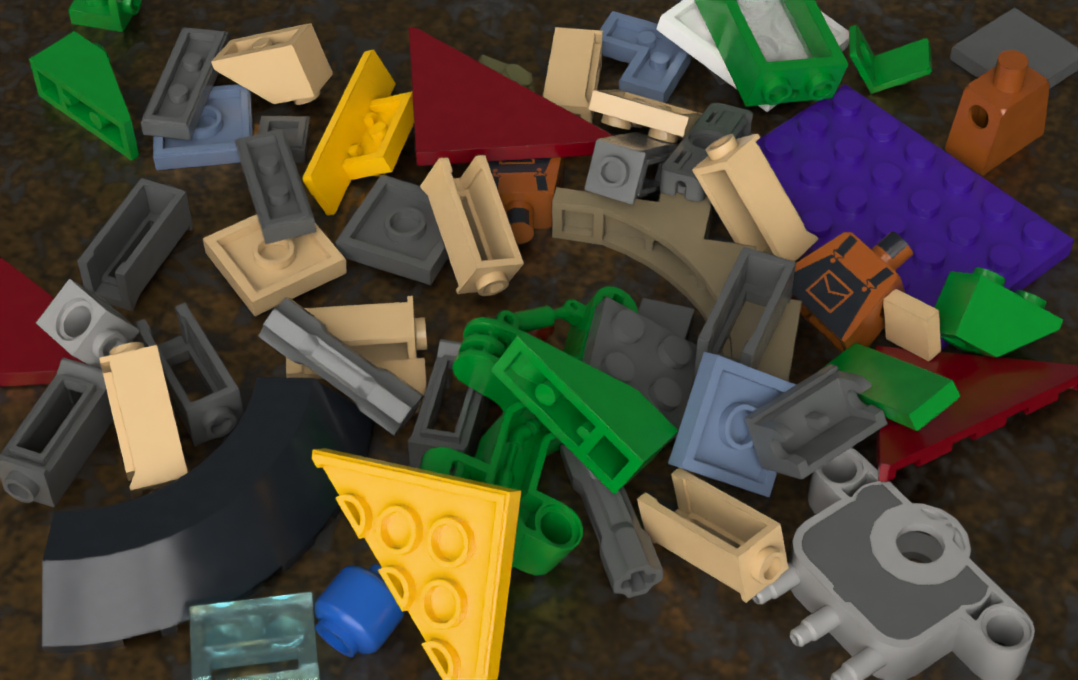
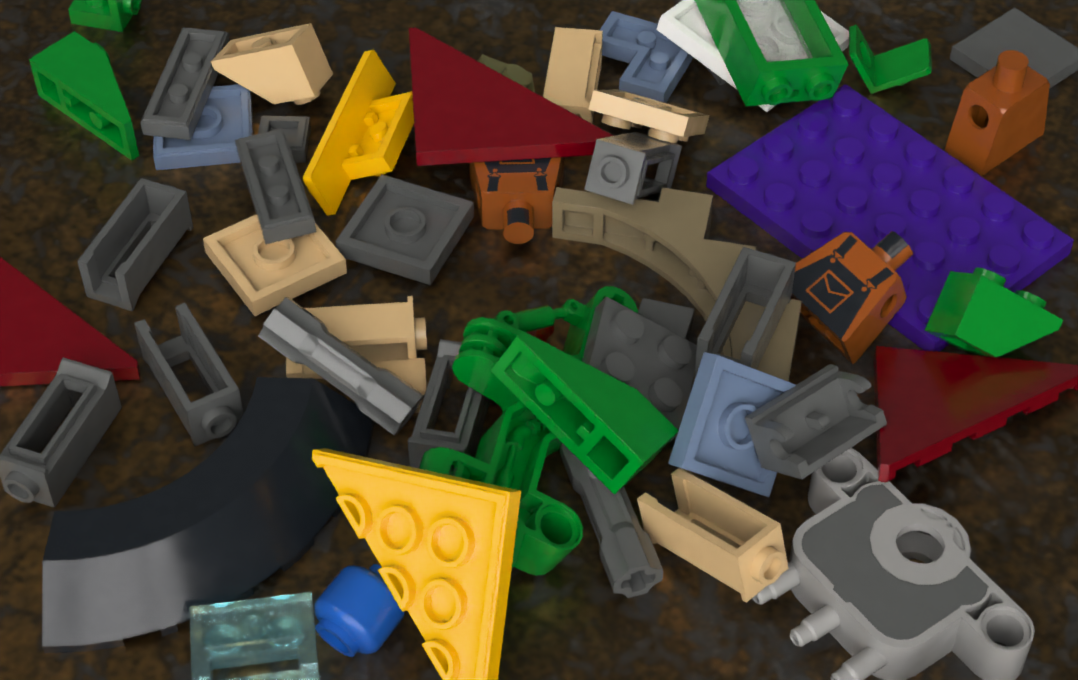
(85, 324): light grey brick -> none
(143, 417): tan window -> none
(473, 226): tan window -> none
(713, 124): dark grey piece -> none
(752, 198): tan window -> none
(898, 388): green tile -> none
(912, 324): tan tile -> none

